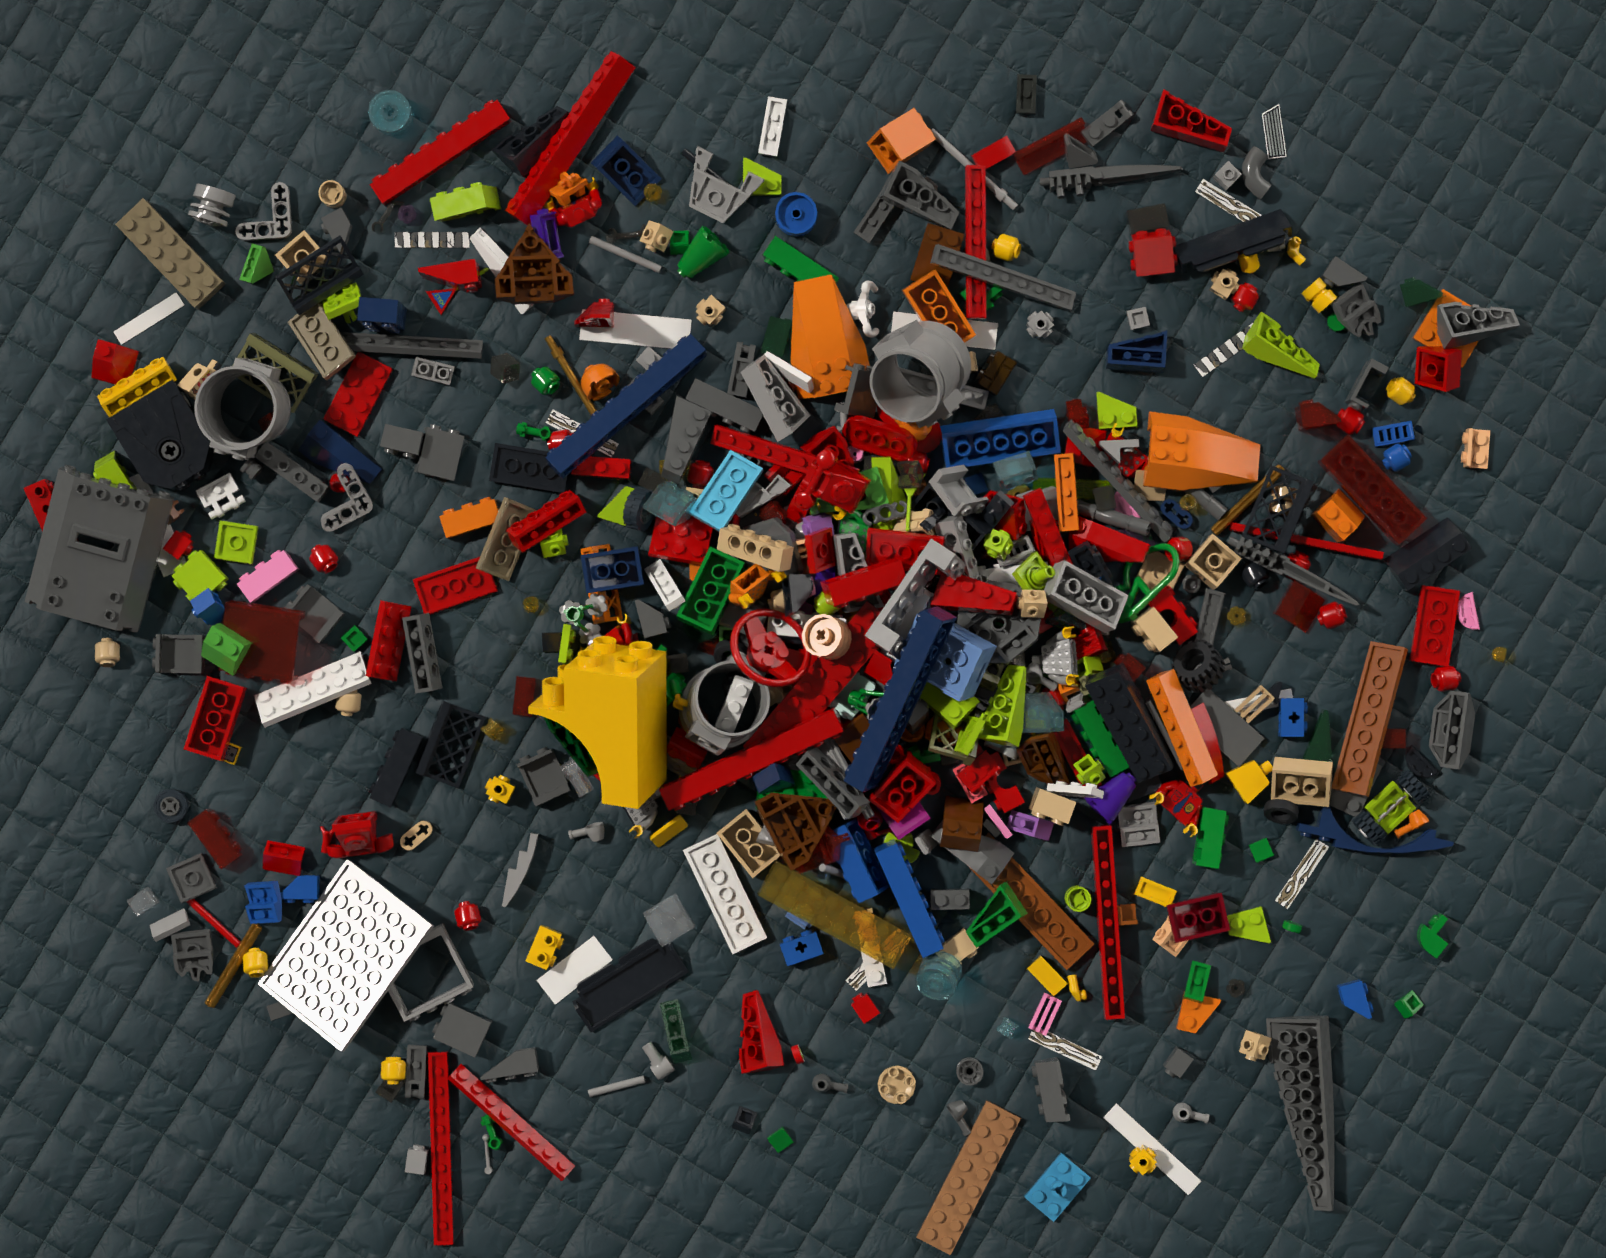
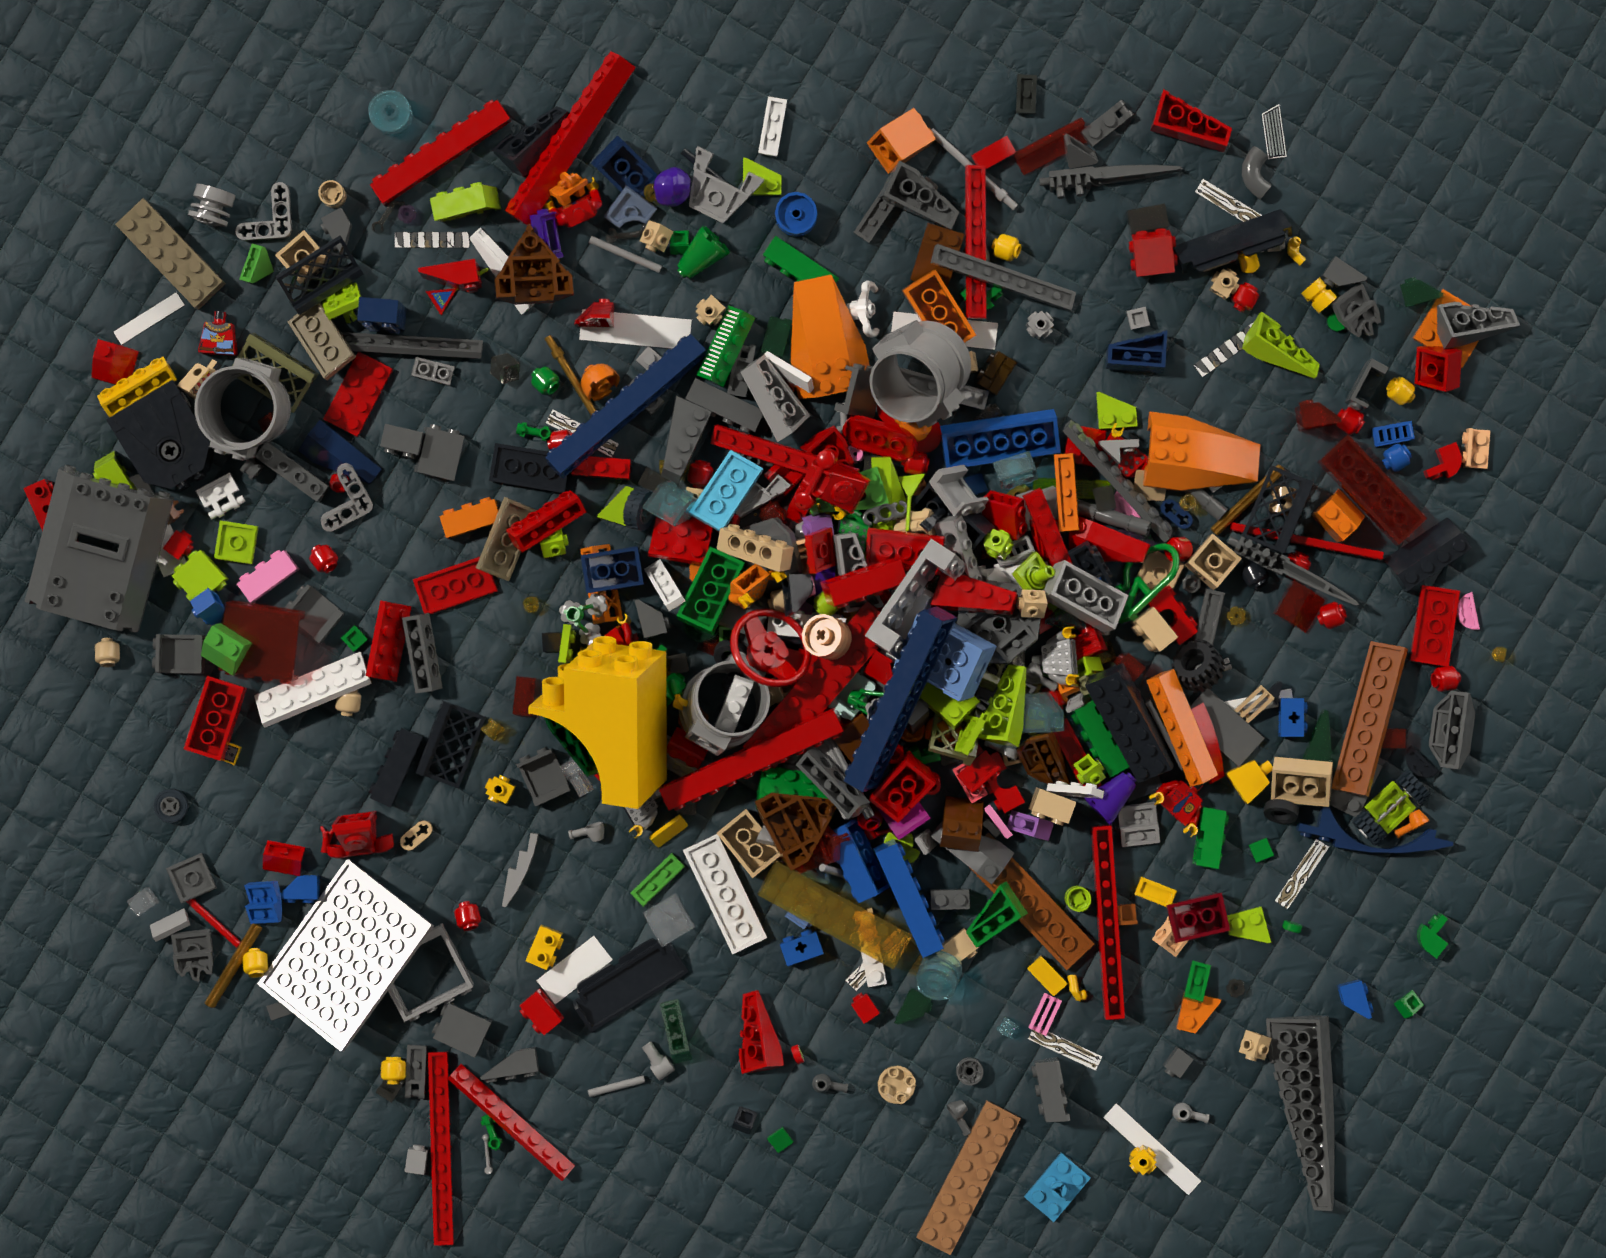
(215, 838): clear red brick -> none
(218, 337): none -> torso
(541, 1012): none -> red brick
(630, 207): none -> sand blue tile
(657, 879): none -> bright green tile
(672, 187): none -> dark purple piece
(725, 346): none -> green brick
(773, 778): dark blue slope -> none
(911, 474): clear smoke panel -> none
(913, 1007): none -> clear green slope
(997, 508): black plate -> none
(1077, 413): clear red brick -> none
(1227, 175): light grey brick -> none
(1450, 462): none -> red brick

